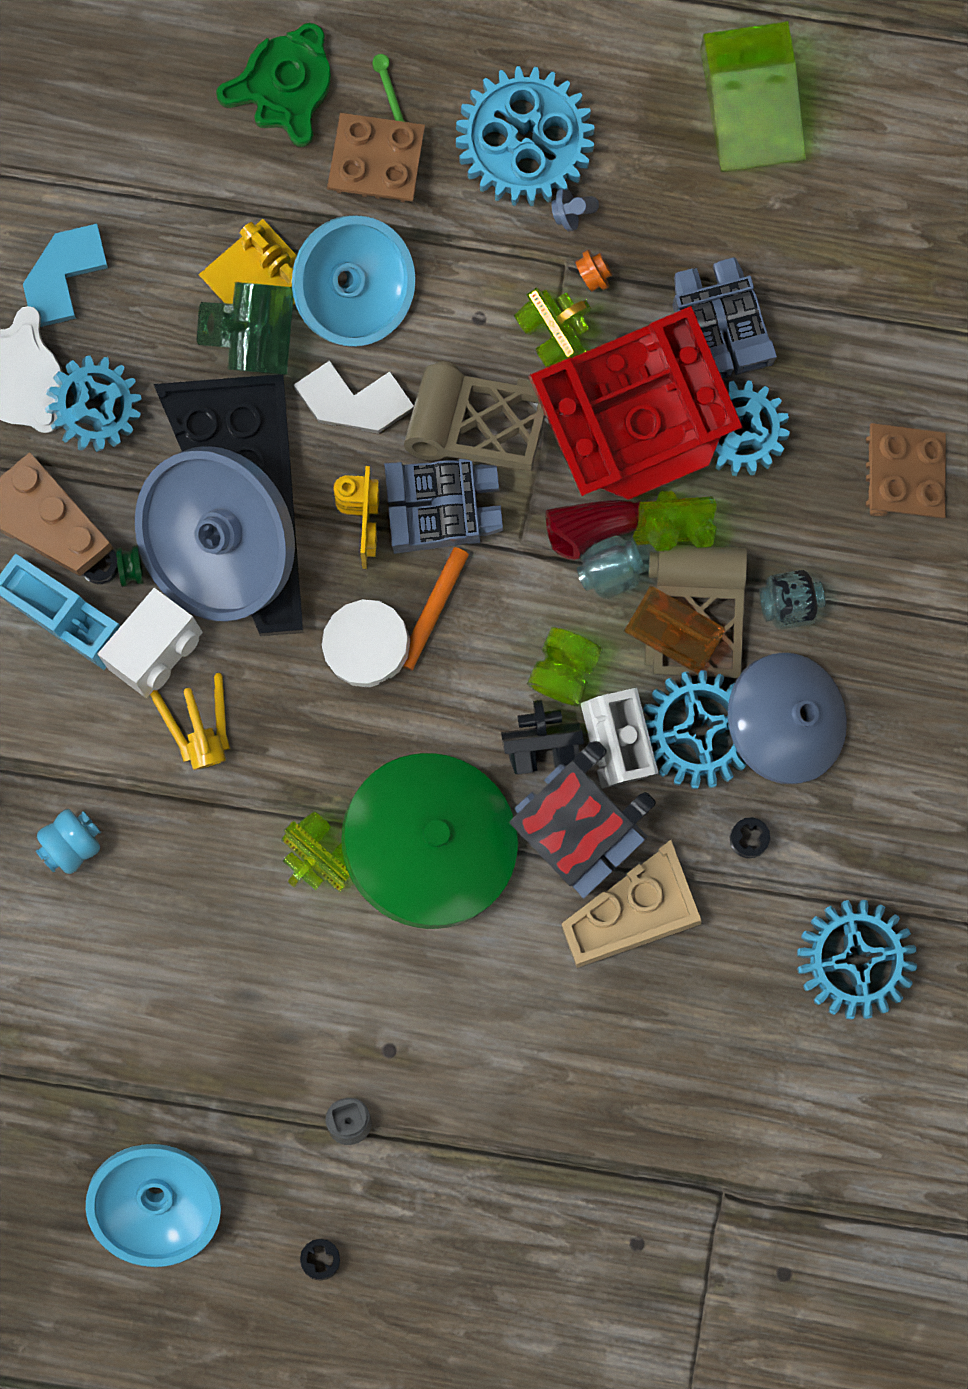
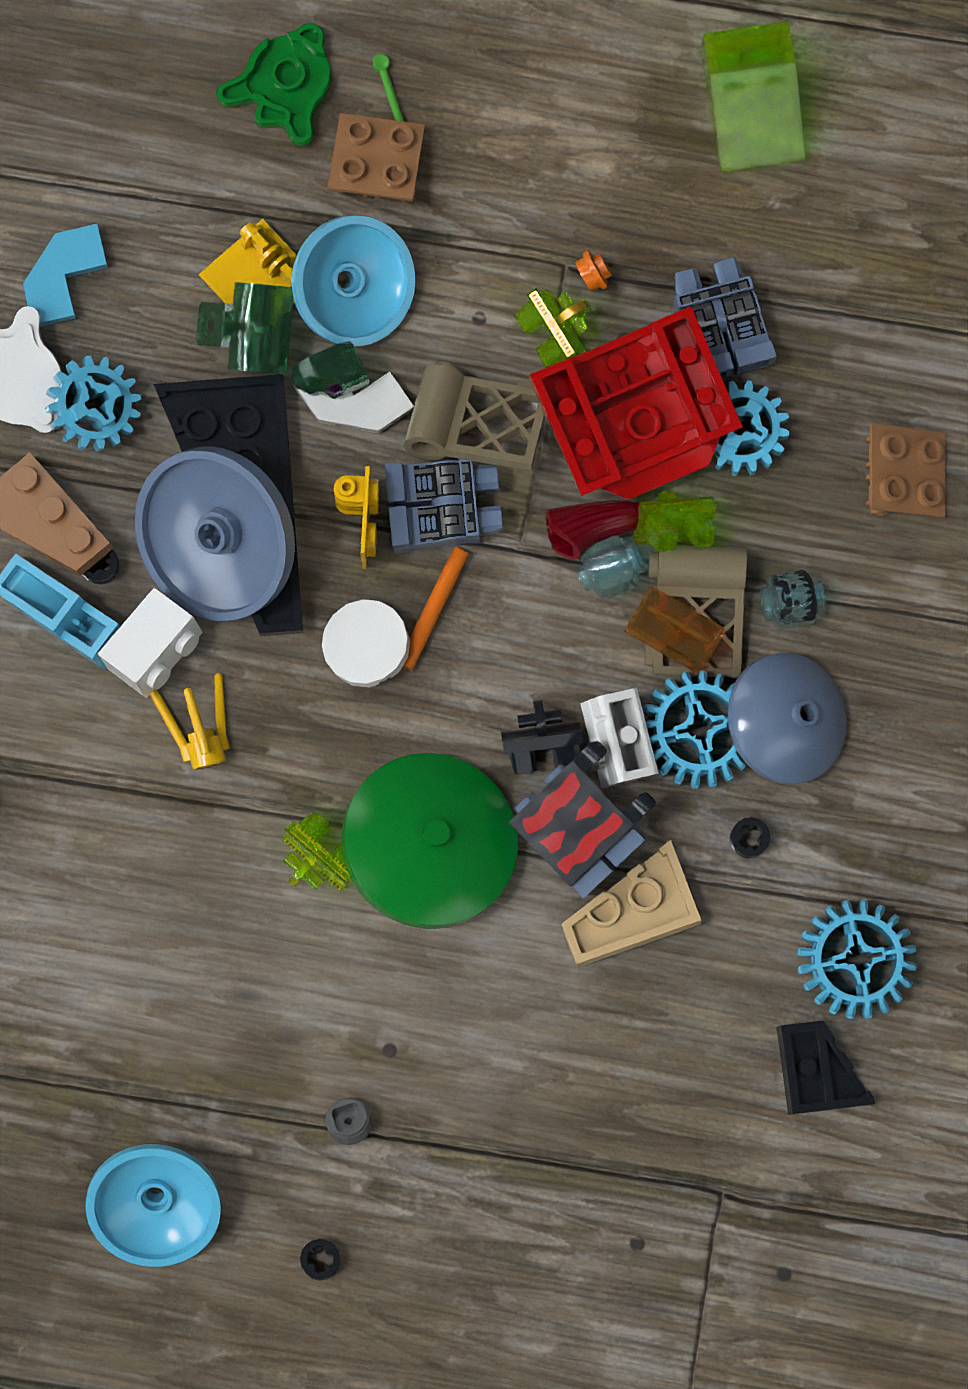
(68, 841): medium azure piece -> none
(129, 566): dark green bush -> none
(331, 372): none -> clear green rock
(499, 163): medium azure gear -> none
(564, 666): clear neon green wheel -> none
(566, 208): sand blue plate -> none
(816, 1071): none -> black wing

